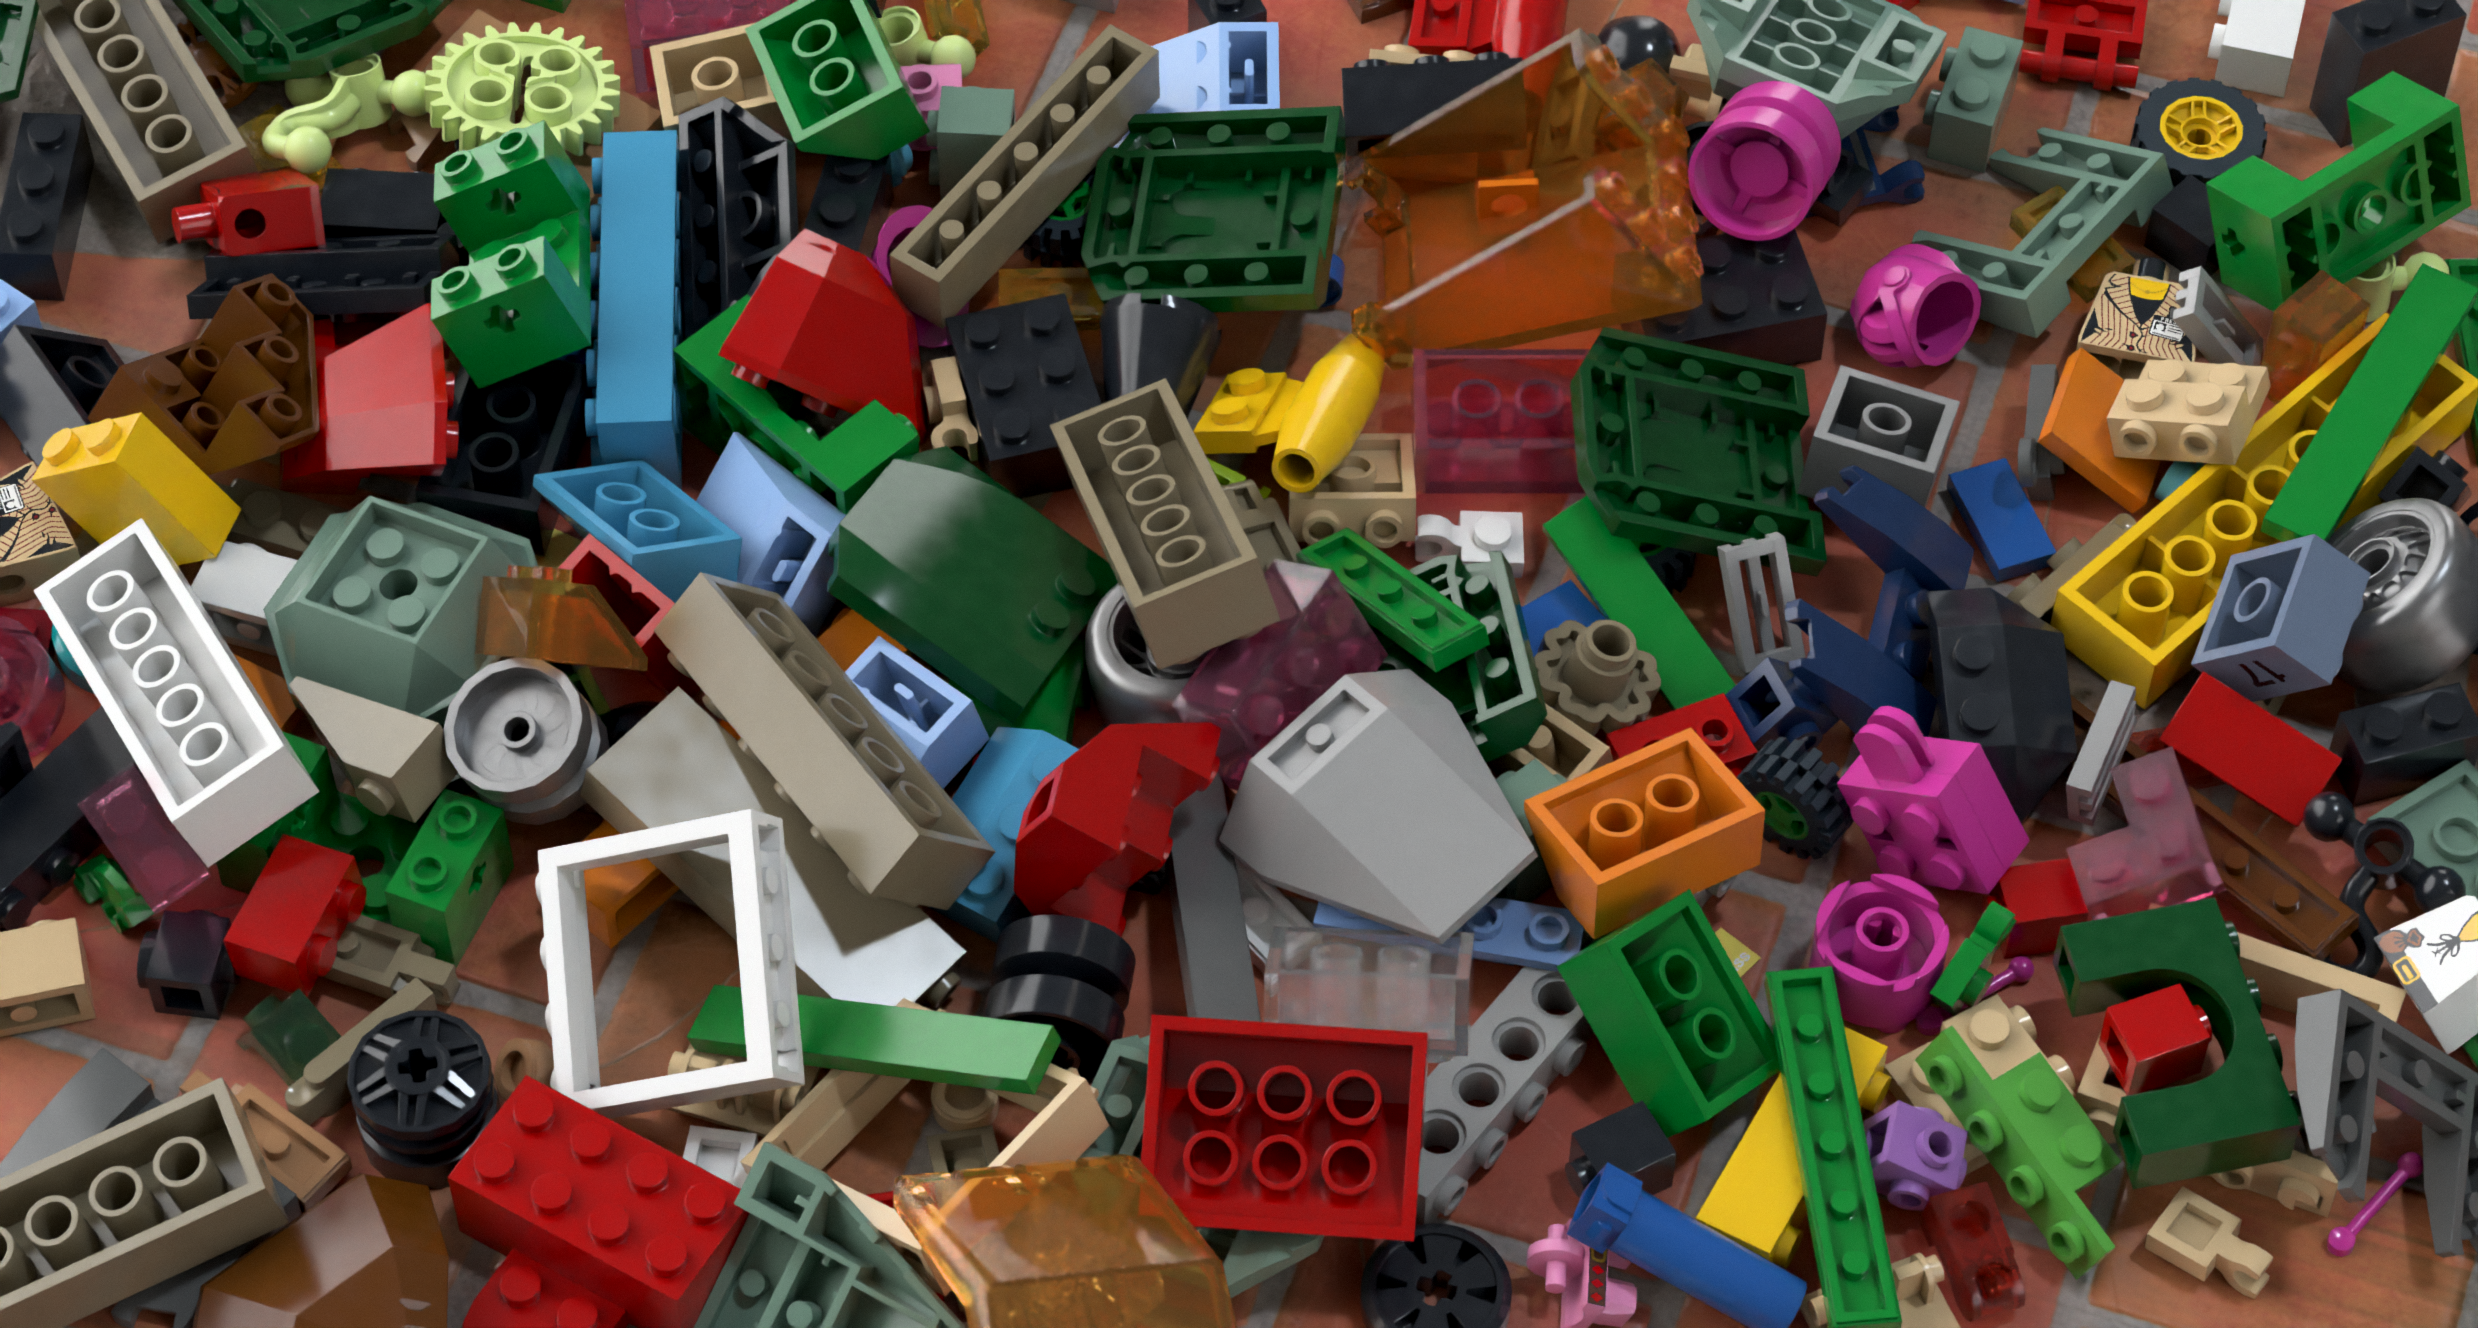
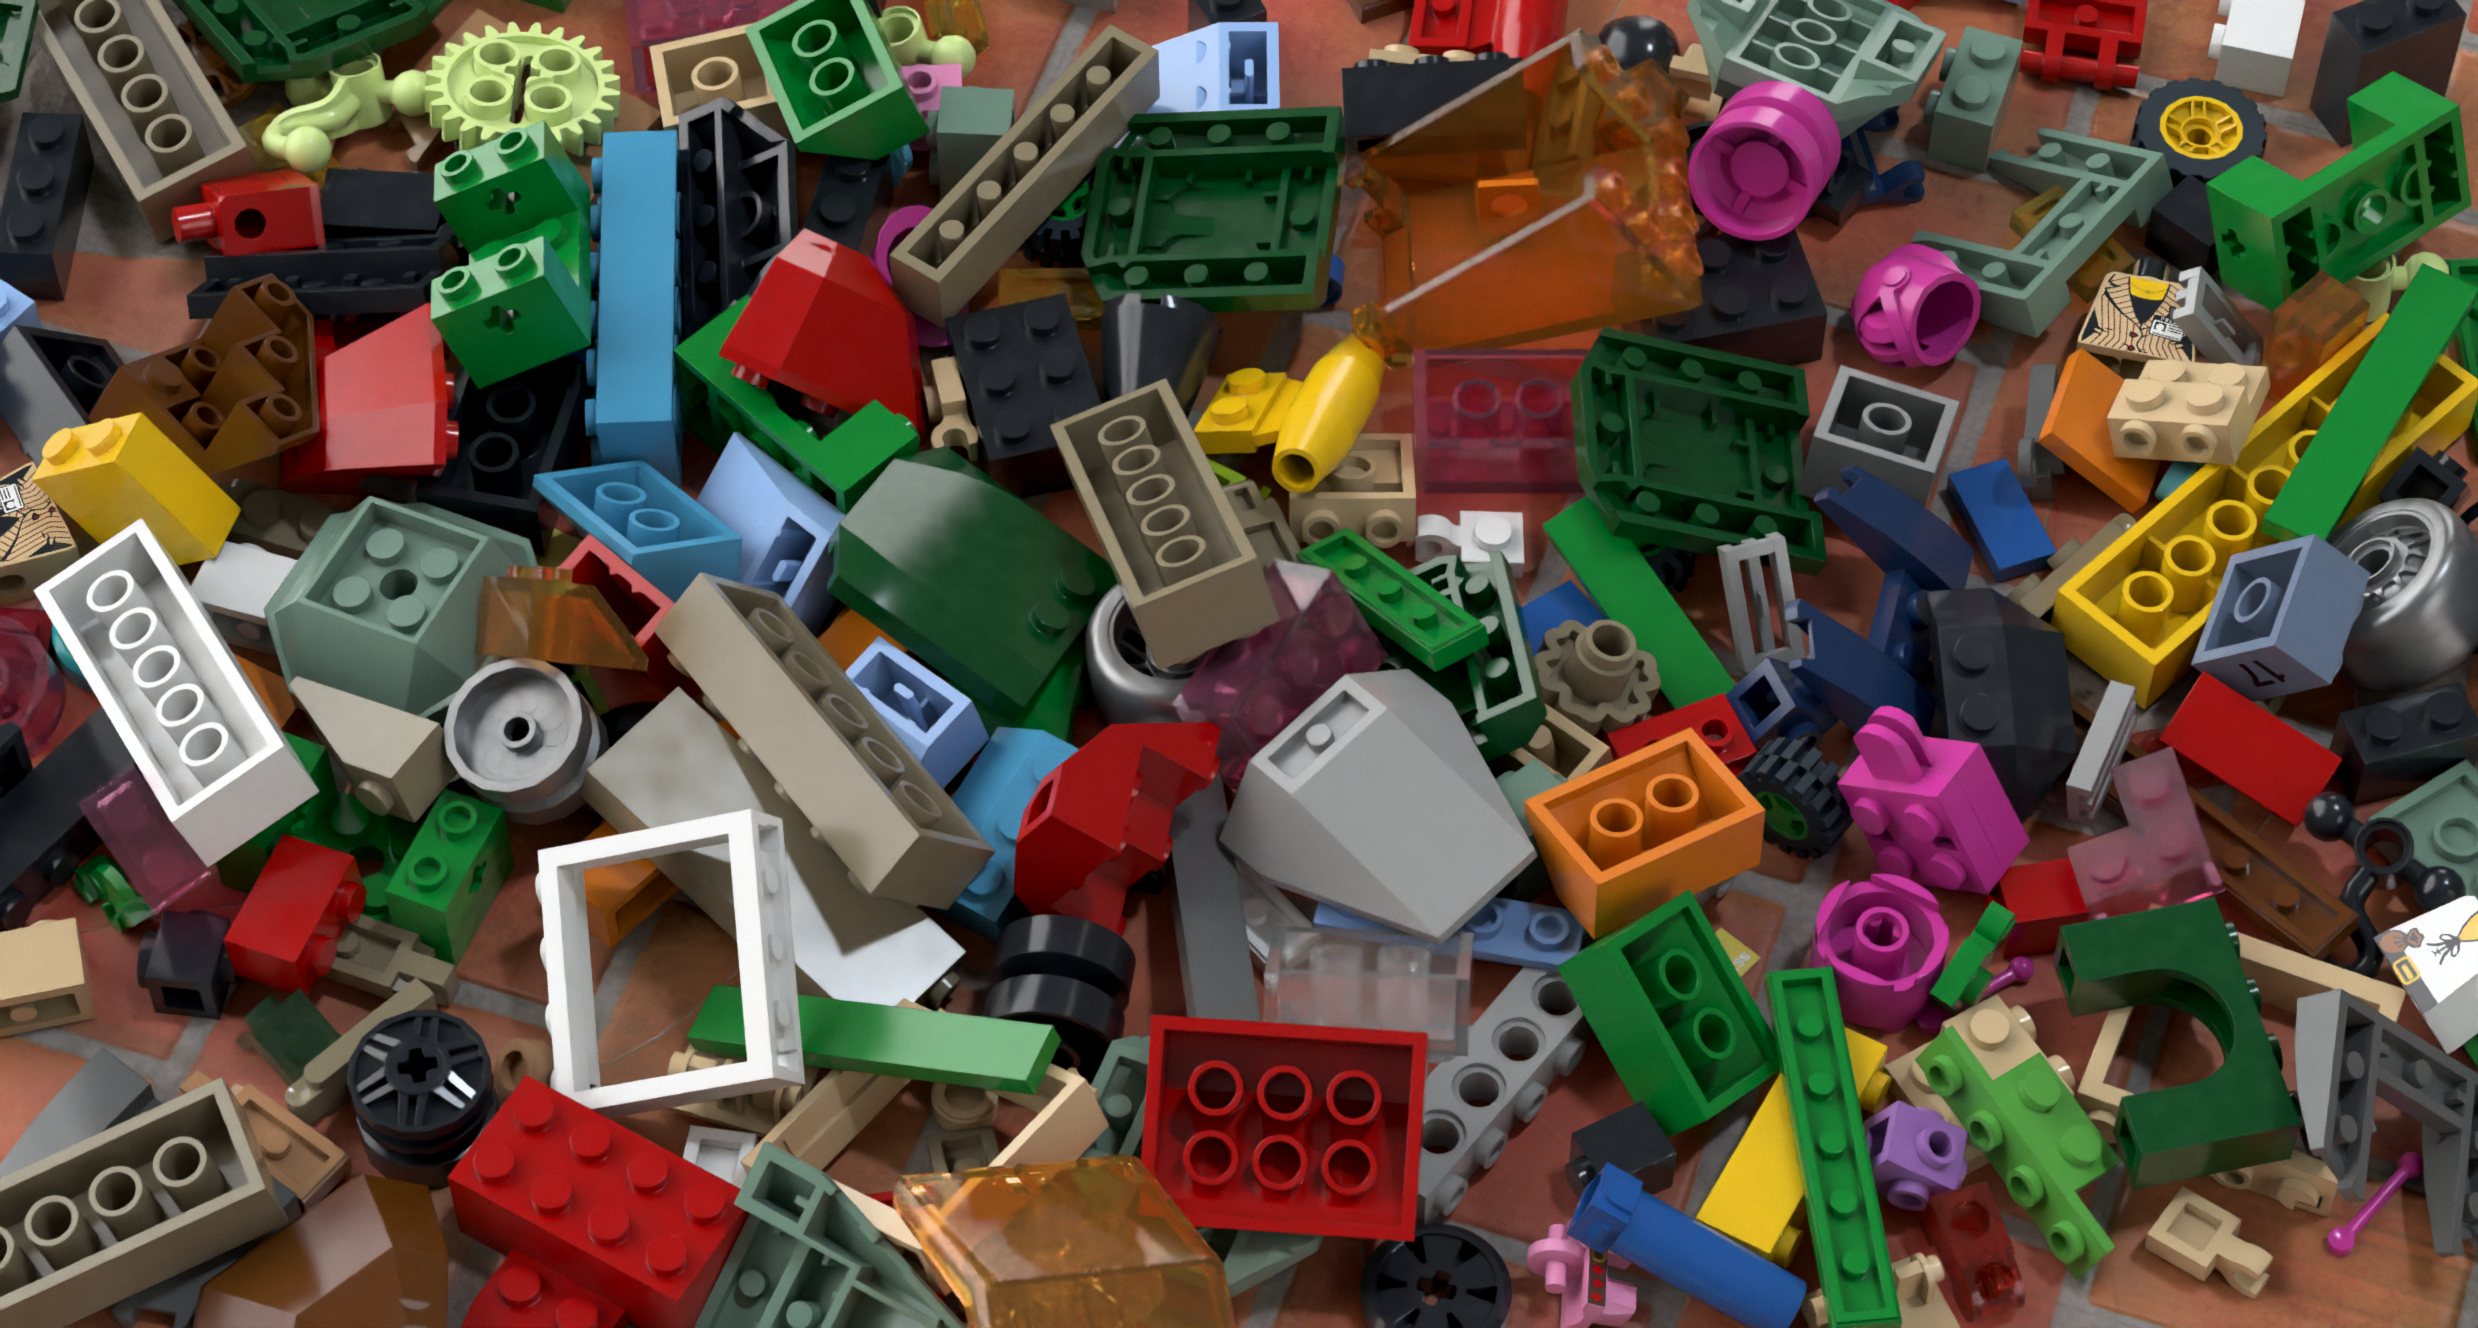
(2155, 1039): red brick -> none

